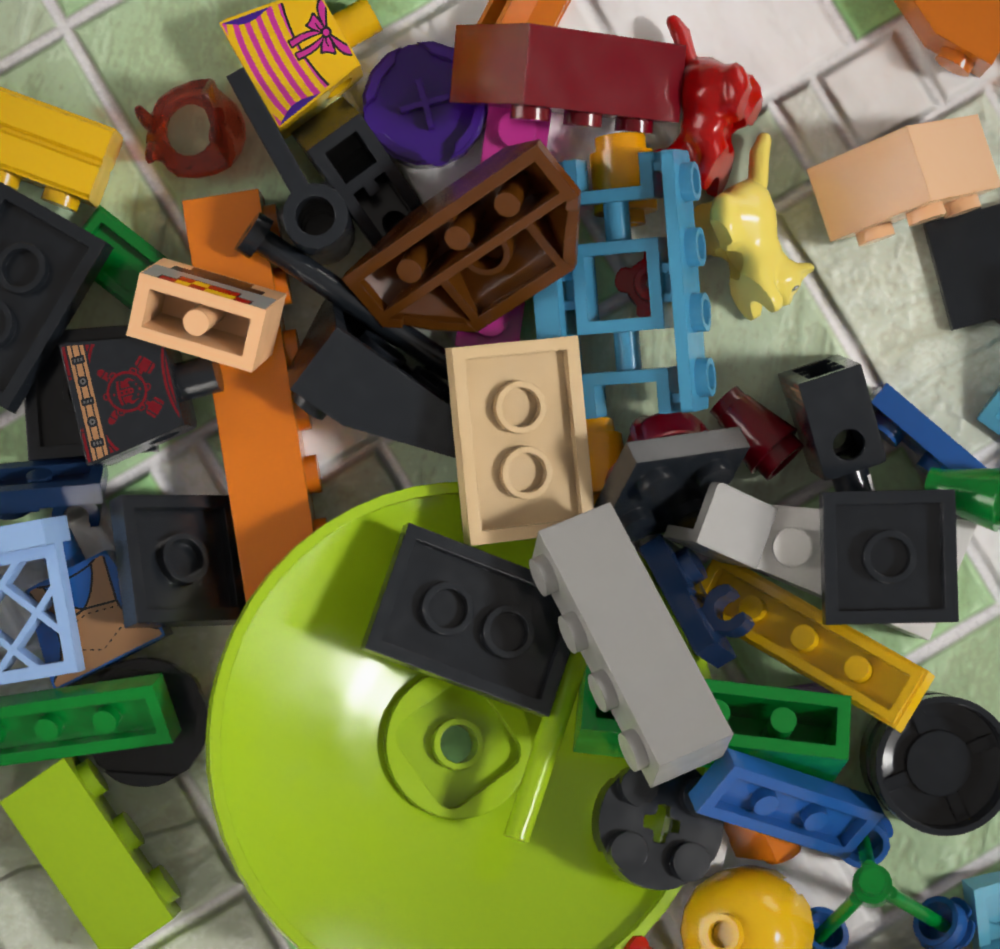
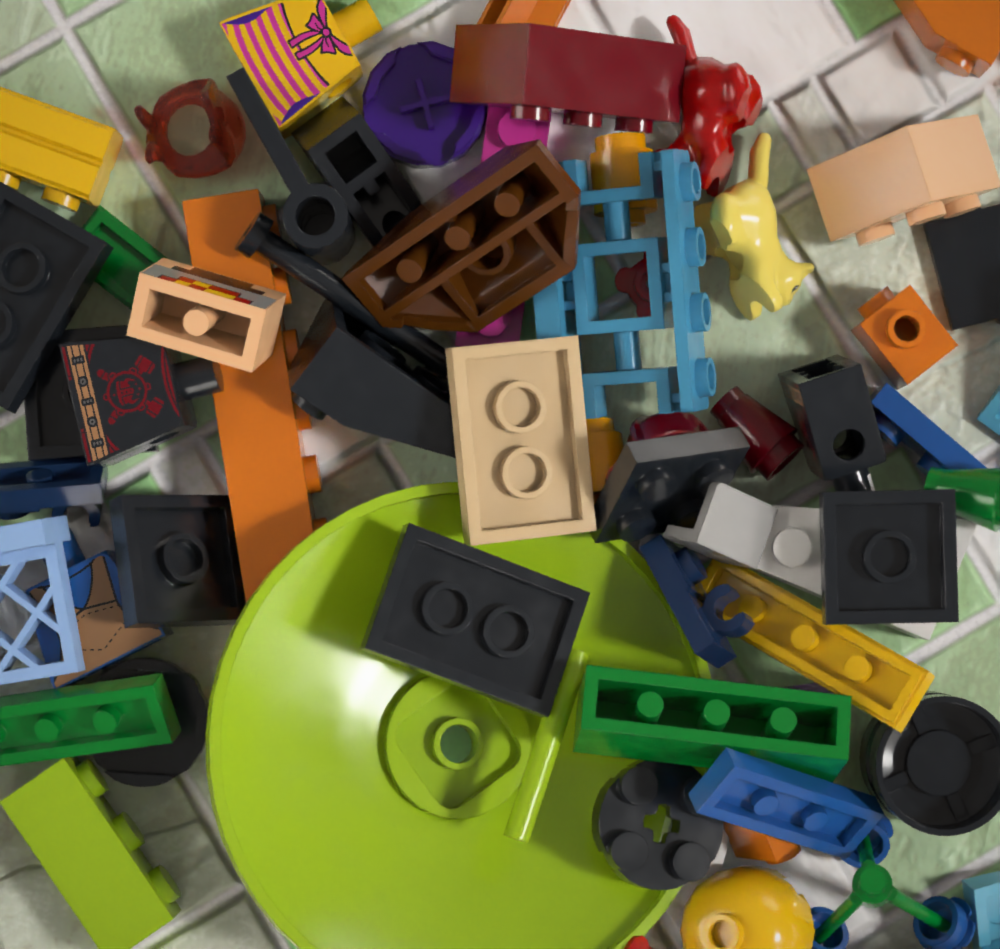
(629, 645): light grey brick -> none
(902, 335): none -> orange brick

